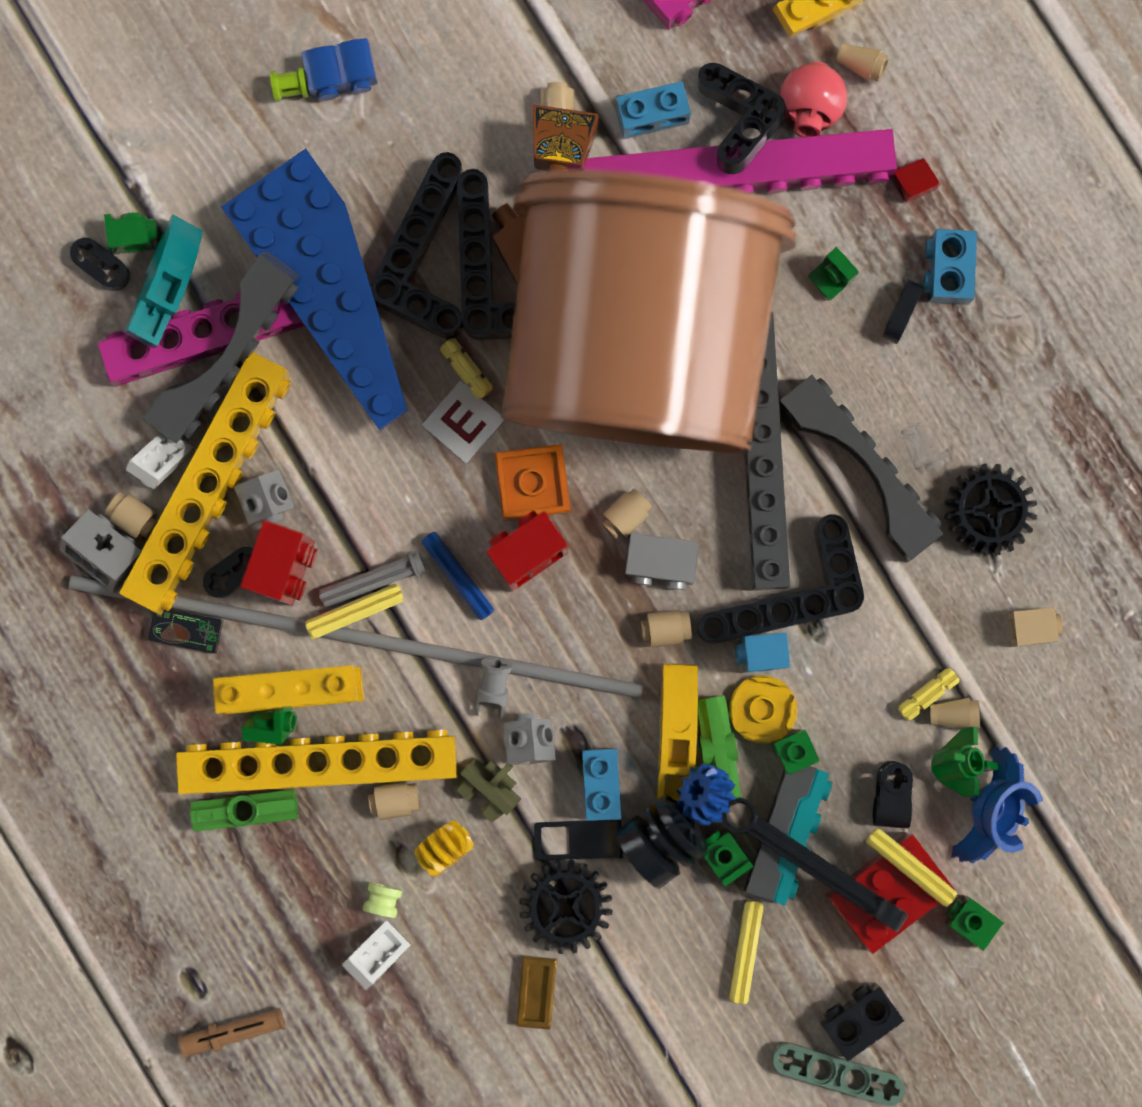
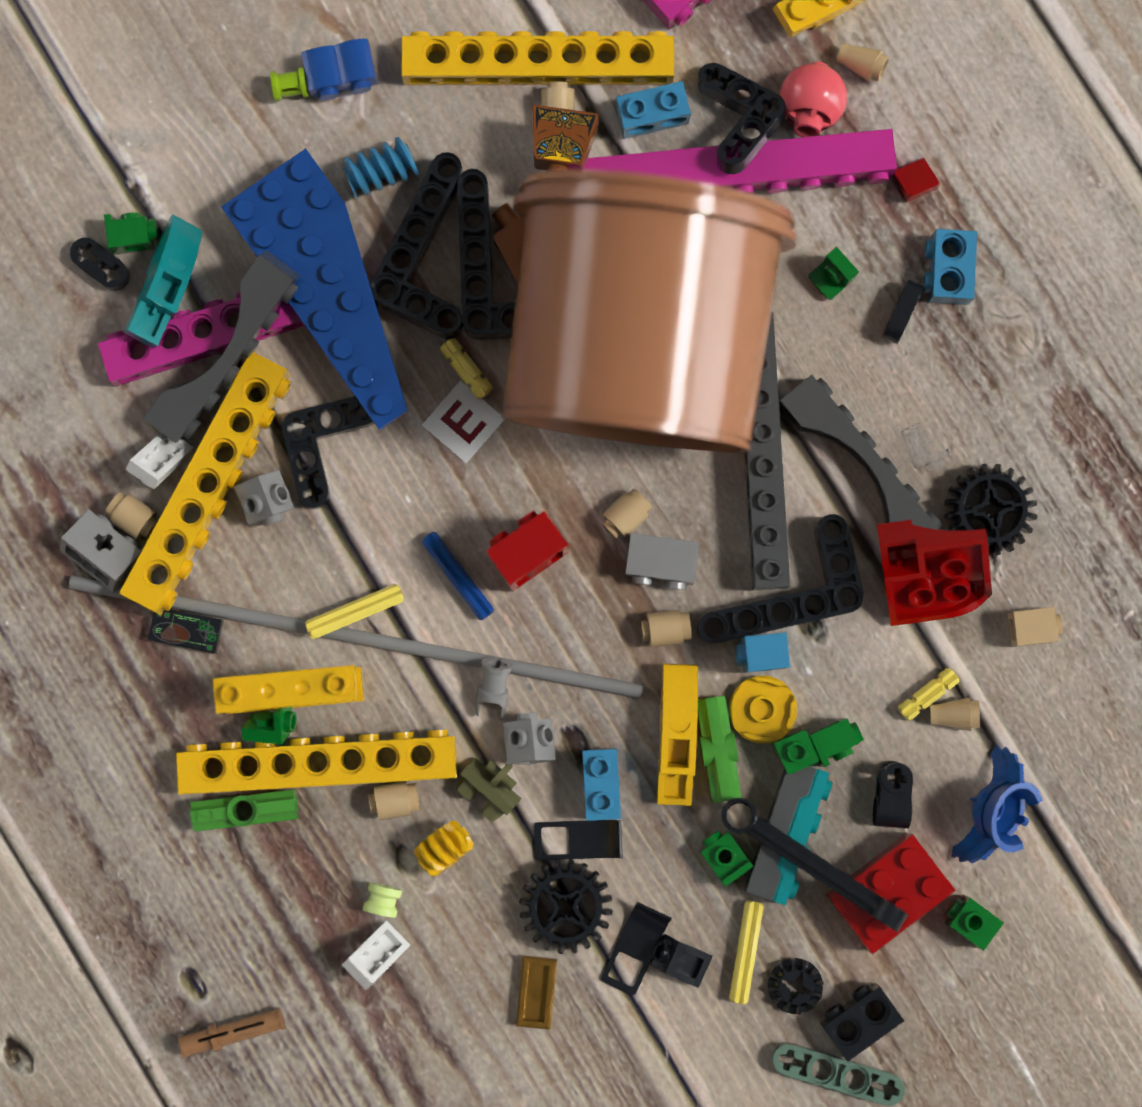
(223, 568): black beam -> none
(279, 563): red brick -> none
(308, 442): none -> black beam
(372, 579): light grey axle -> none
(379, 167): none -> dark azure piece
(522, 71): none -> yellow brick
(532, 481): orange plate -> none
(638, 940): none -> black piece
(662, 842): black wheel -> none
(680, 960): none -> black bracket
(705, 794): blue gear -> none
(789, 971): none -> black gear
(835, 740): none -> green brick
(911, 867): light yellow axle -> none
(933, 571): none -> red slope
(959, 763): green brick -> none

